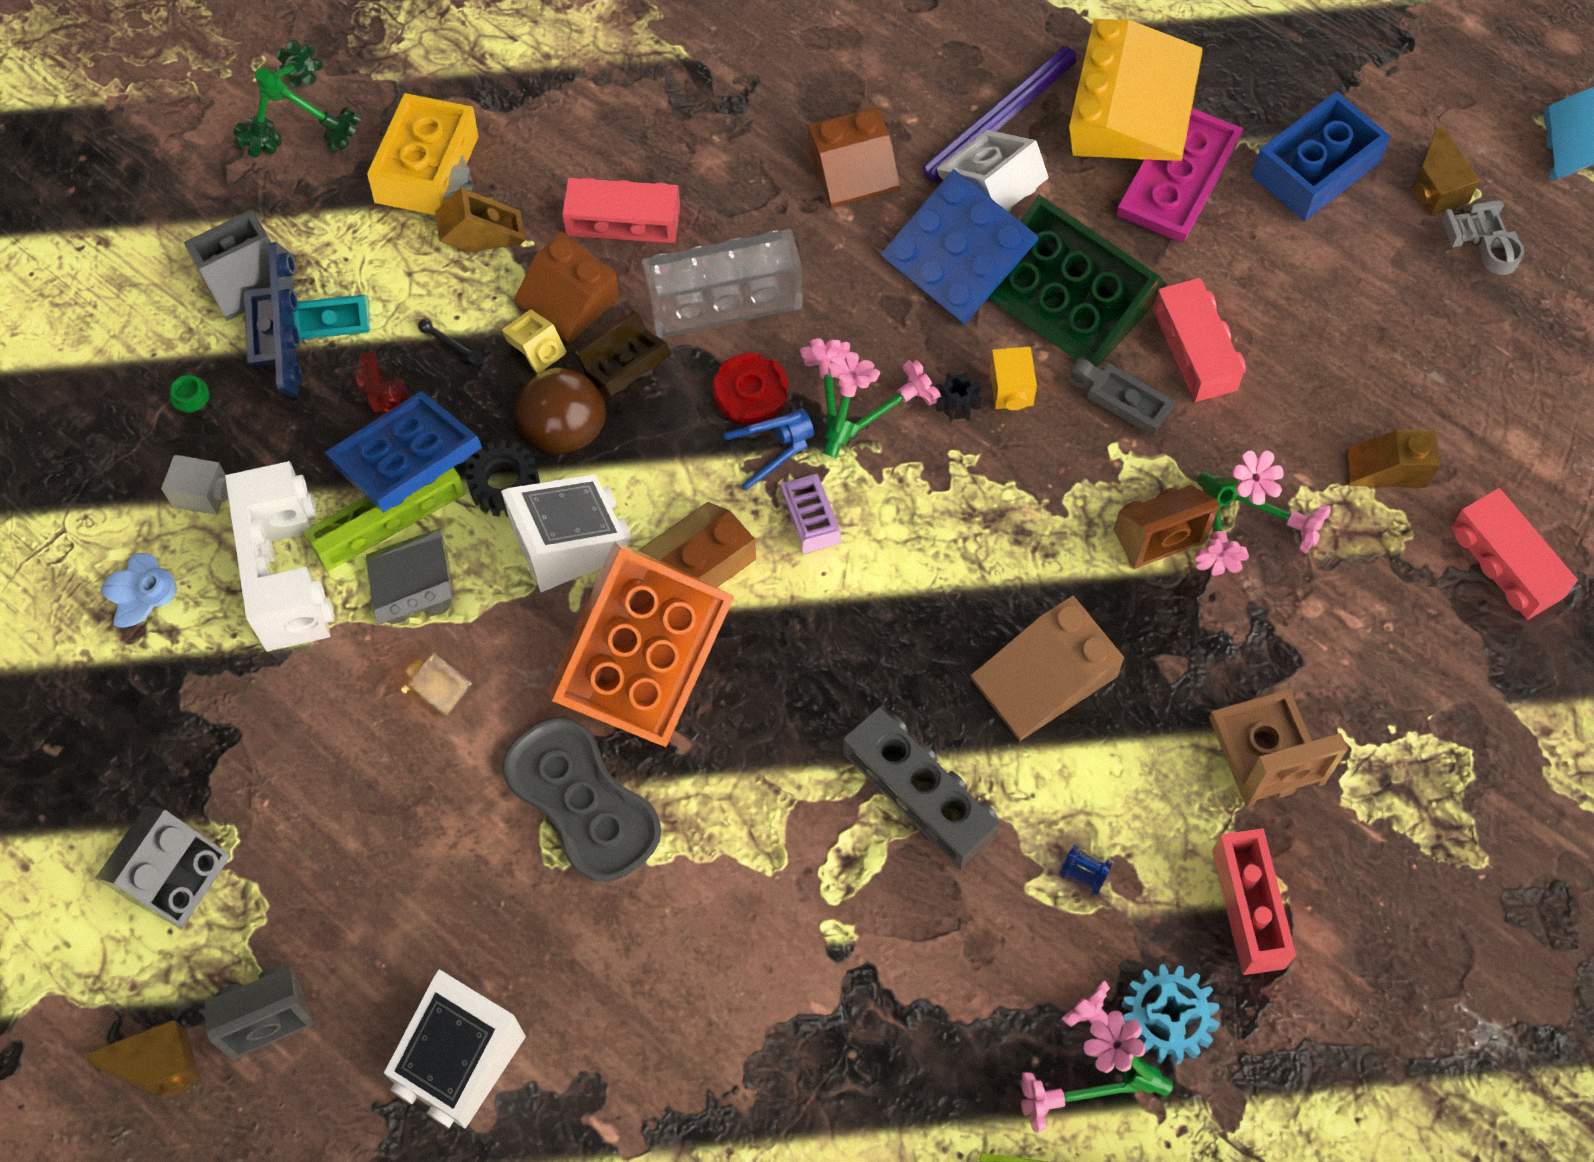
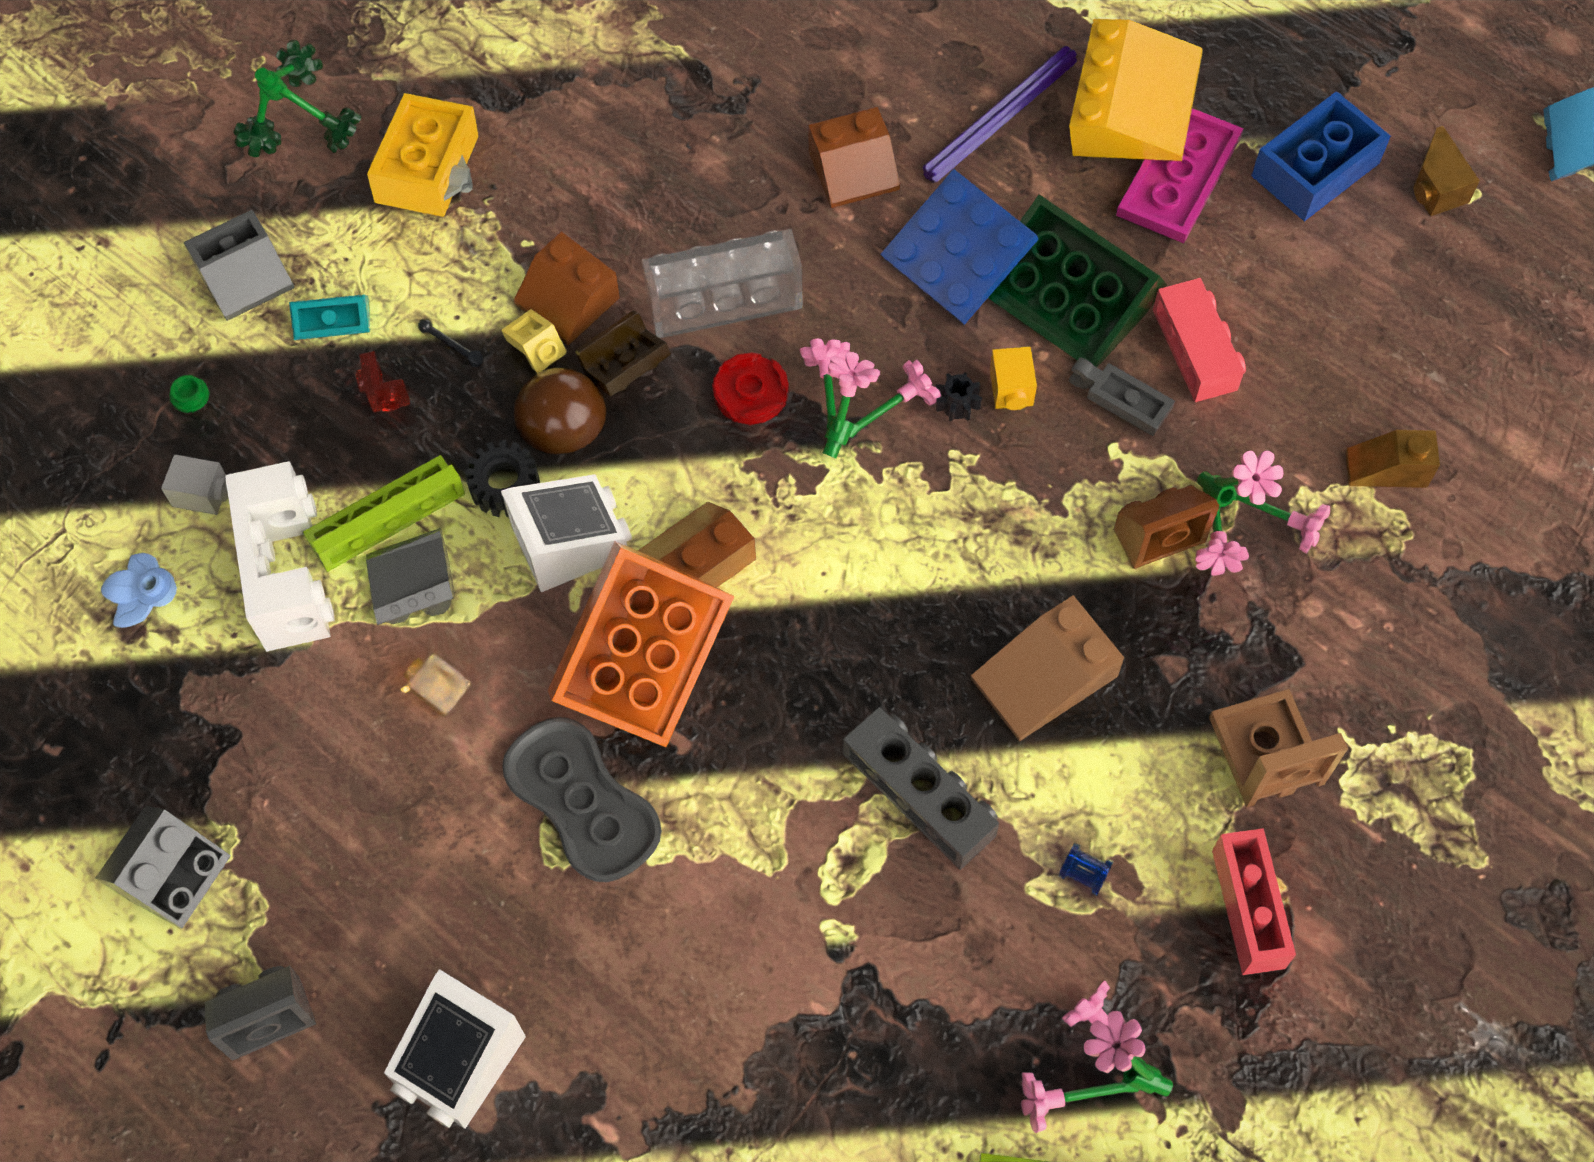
(152, 1060): pearl gold slope -> none
(271, 322): dark blue bracket -> none
(403, 451): blue plate -> none
(478, 222): pearl gold slope -> none
(621, 210): coral brick -> none
(789, 428): blue plant -> none
(816, 538): lavender slope -> none
(1000, 166): white slope -> none
(1188, 1010): medium azure gear -> none
(1491, 232): light grey piece -> none
(1513, 554): coral brick -> none

